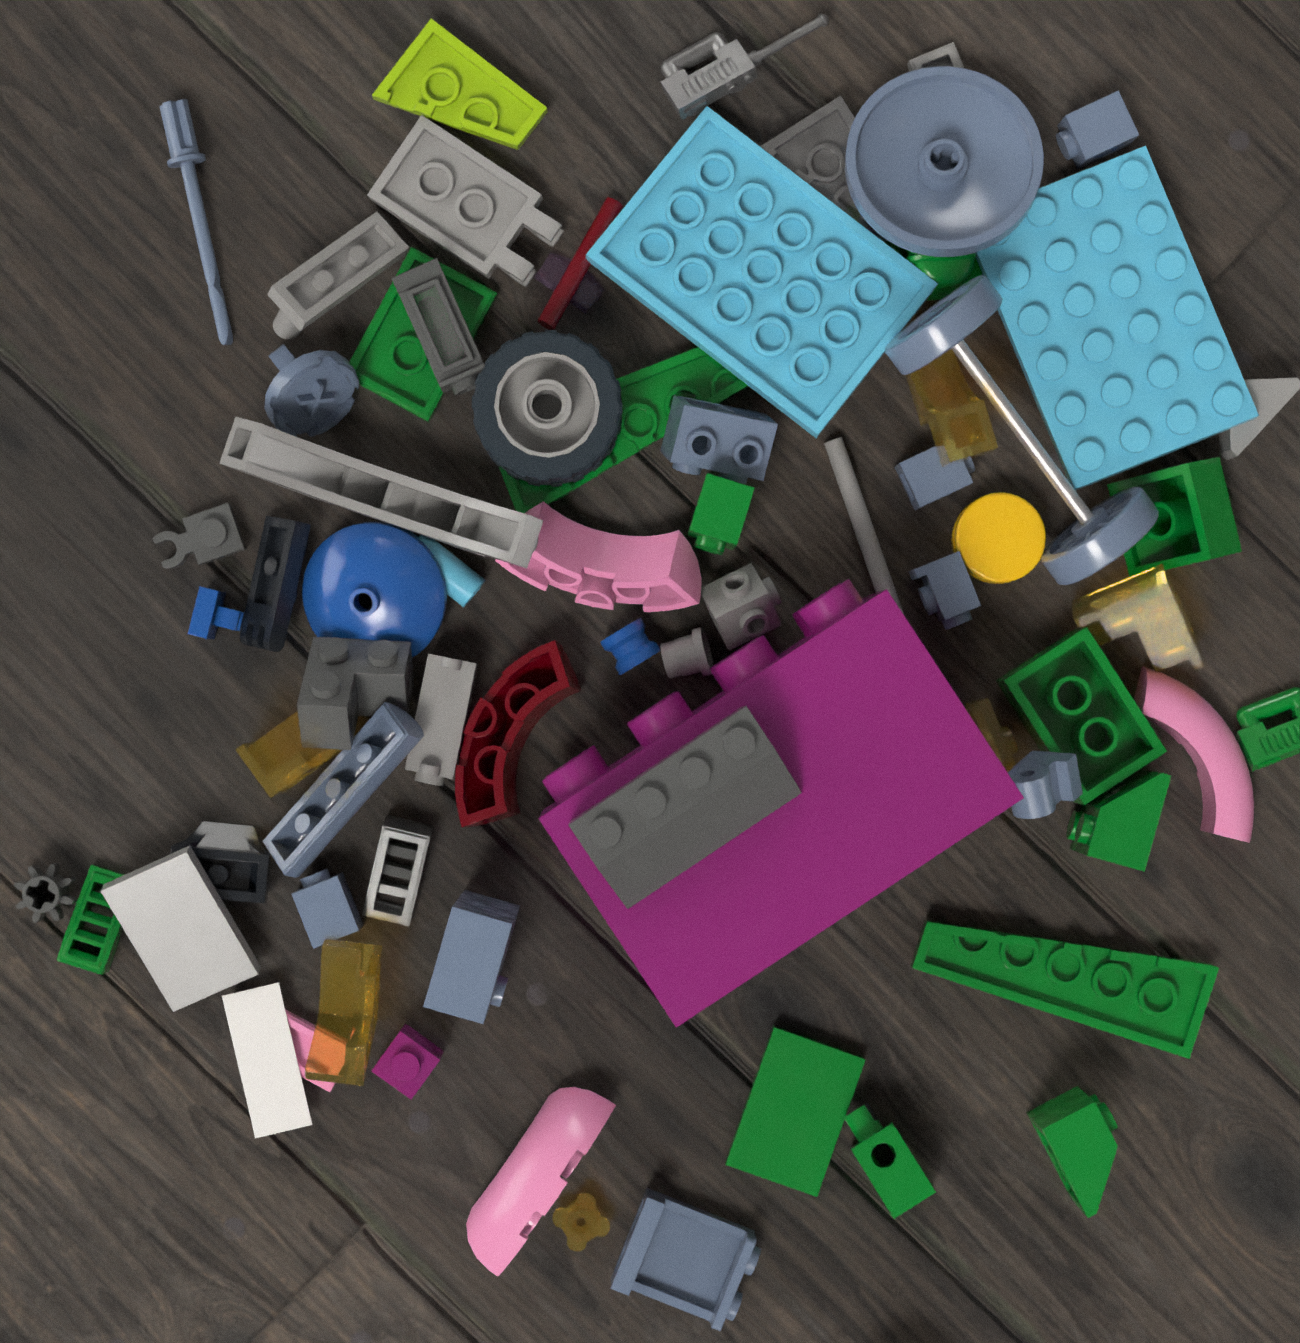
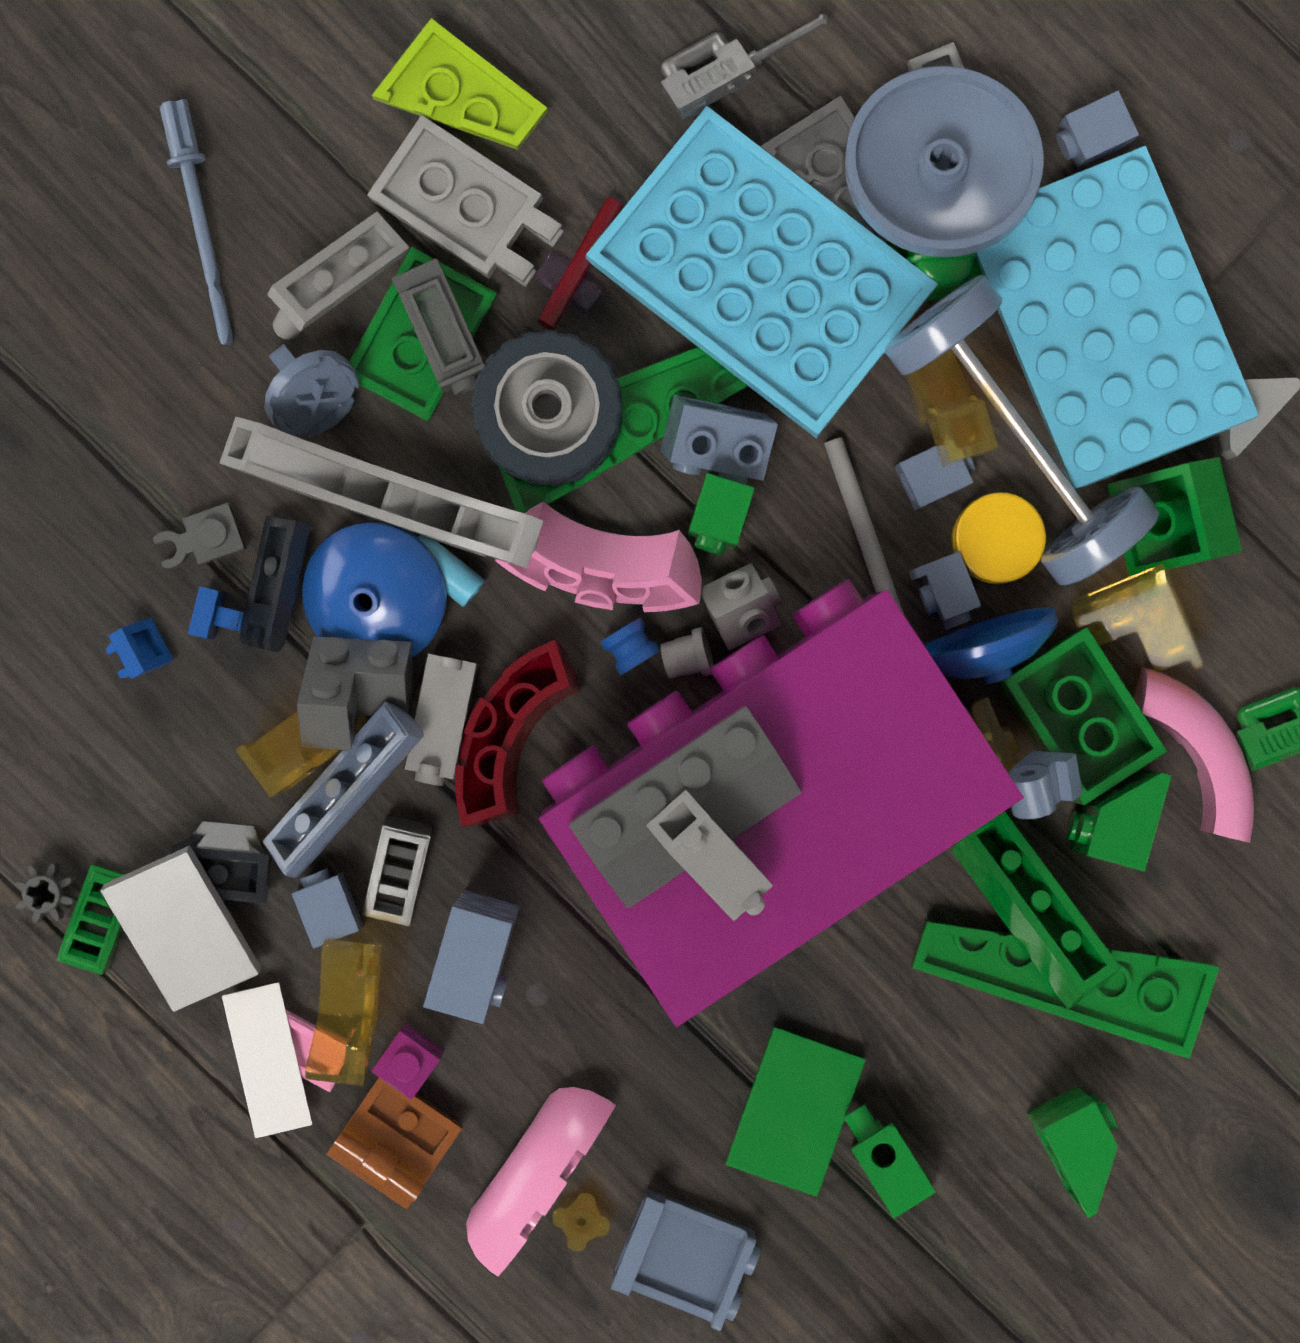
(139, 648): none -> blue tile
(395, 1142): none -> dark orange plate
(710, 857): none -> light grey brick
(992, 645): none -> blue dish
(1036, 910): none -> green brick

